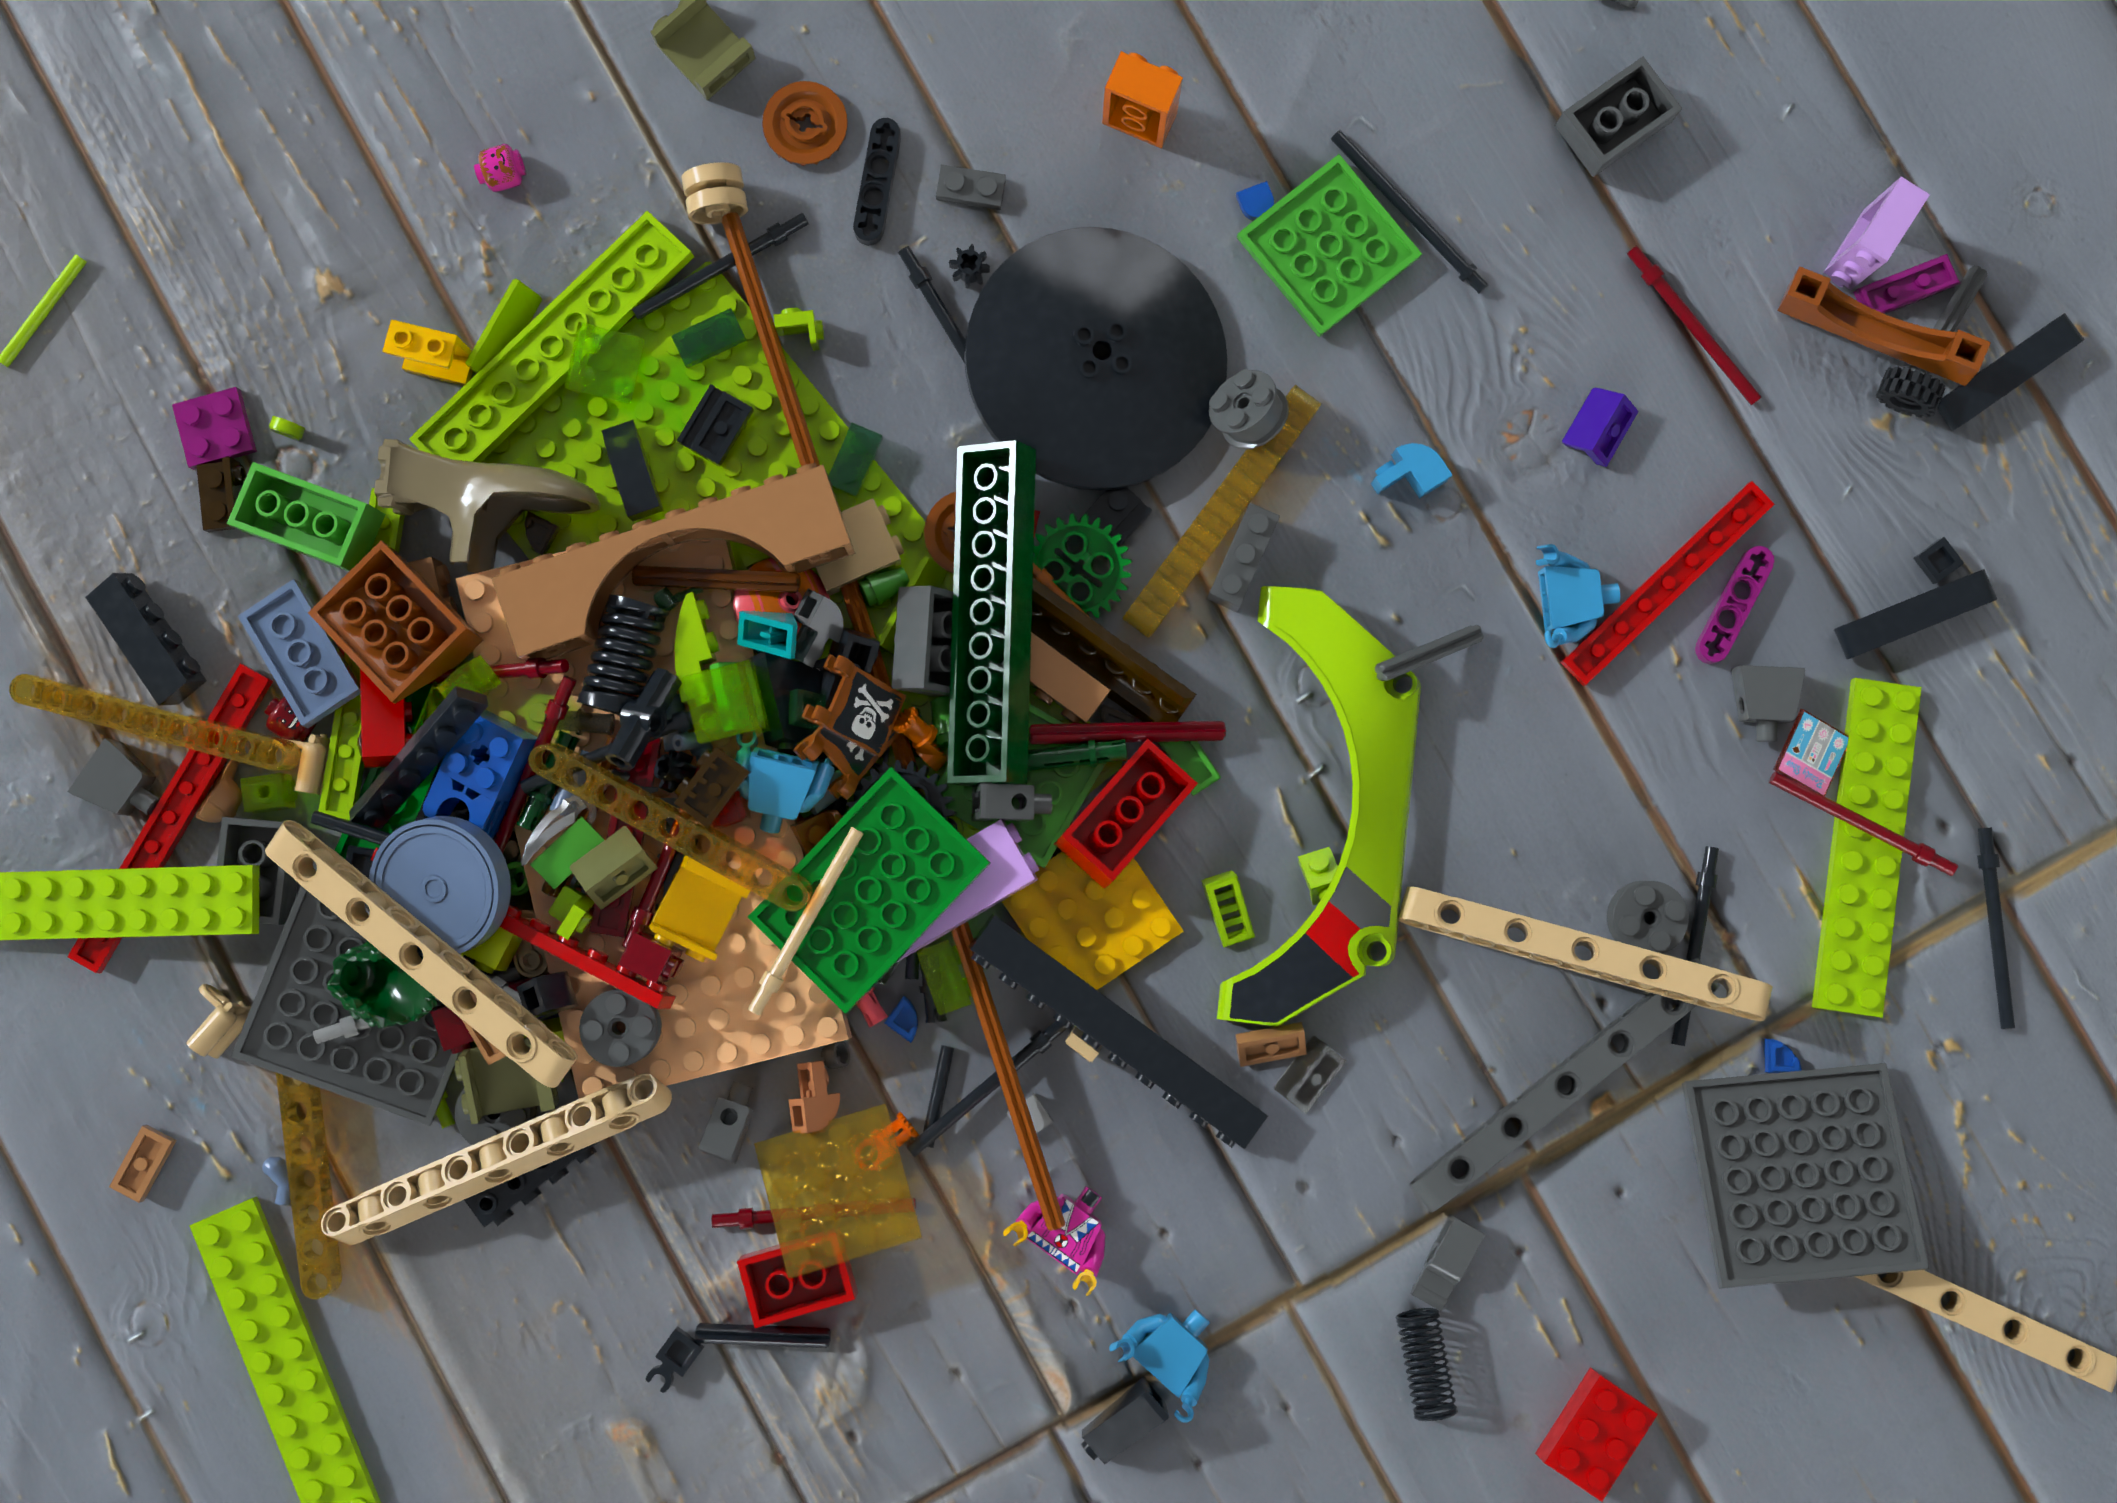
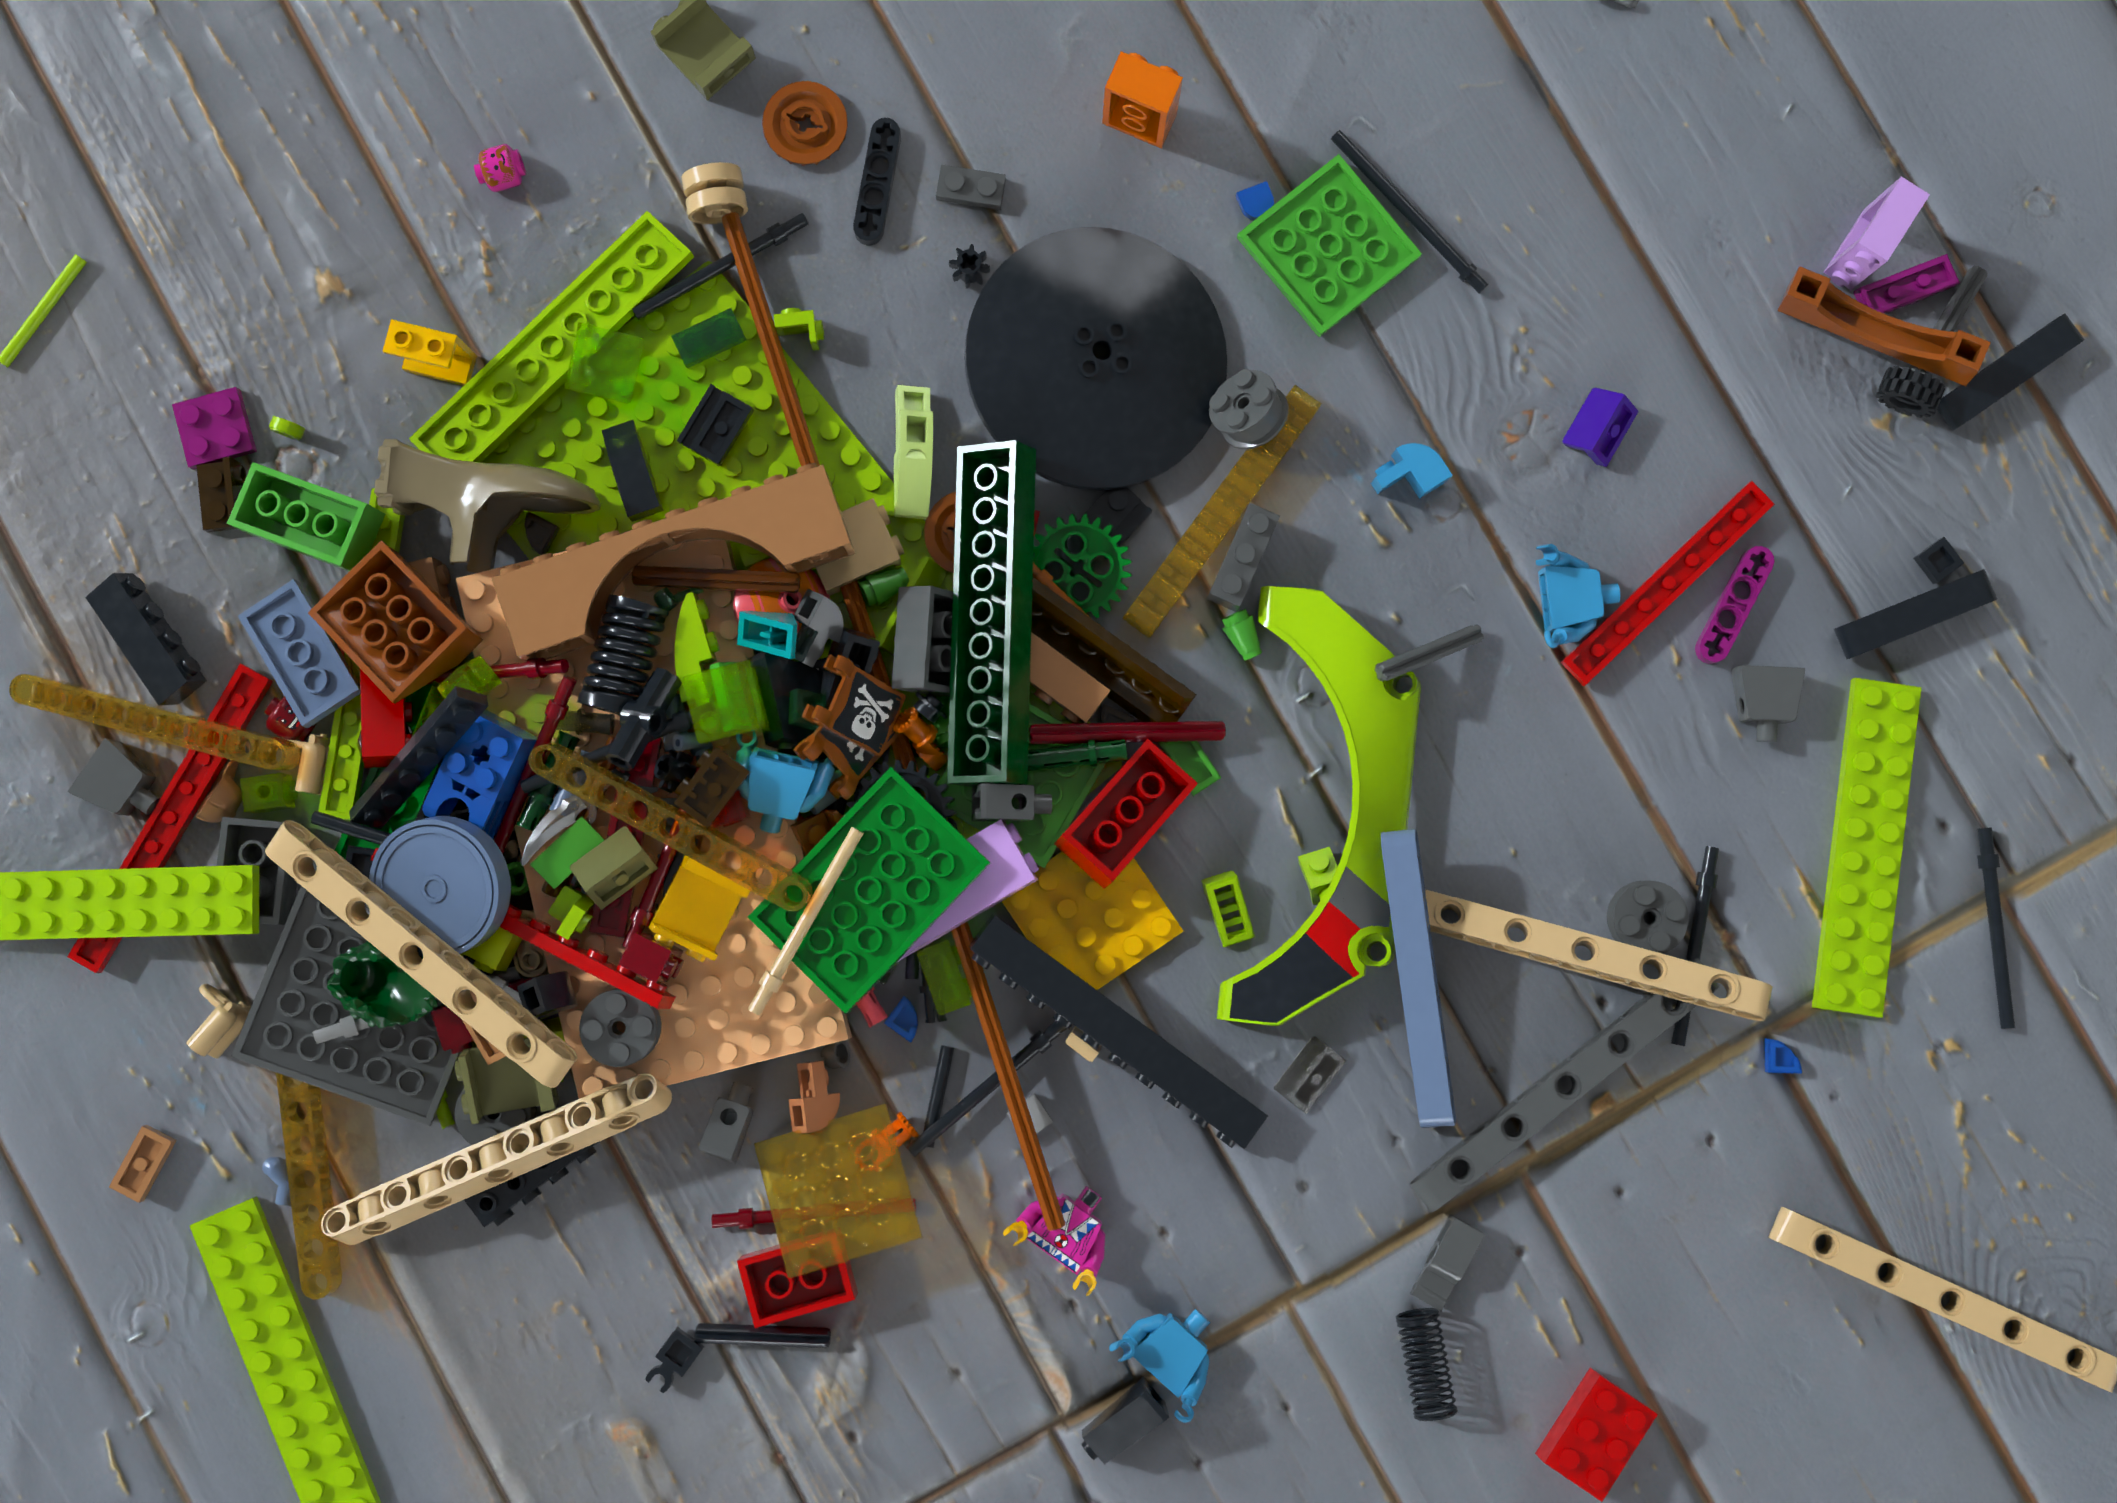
(507, 321): lime slope -> none
(854, 459): clear green plate -> none
(913, 452): none -> yellowish green slope
(921, 280): black bar -> none
(930, 707): none -> black plate
(1242, 633): none -> bright green cone
(1271, 1044): medium nougat plate -> none
(1418, 978): none -> sand blue beam
(1618, 116): dark grey brick -> none
(1652, 275): dark red bar -> none
(1804, 1176): dark grey plate -> none
(1812, 752): piece -> none
(1920, 852): dark red bar -> none

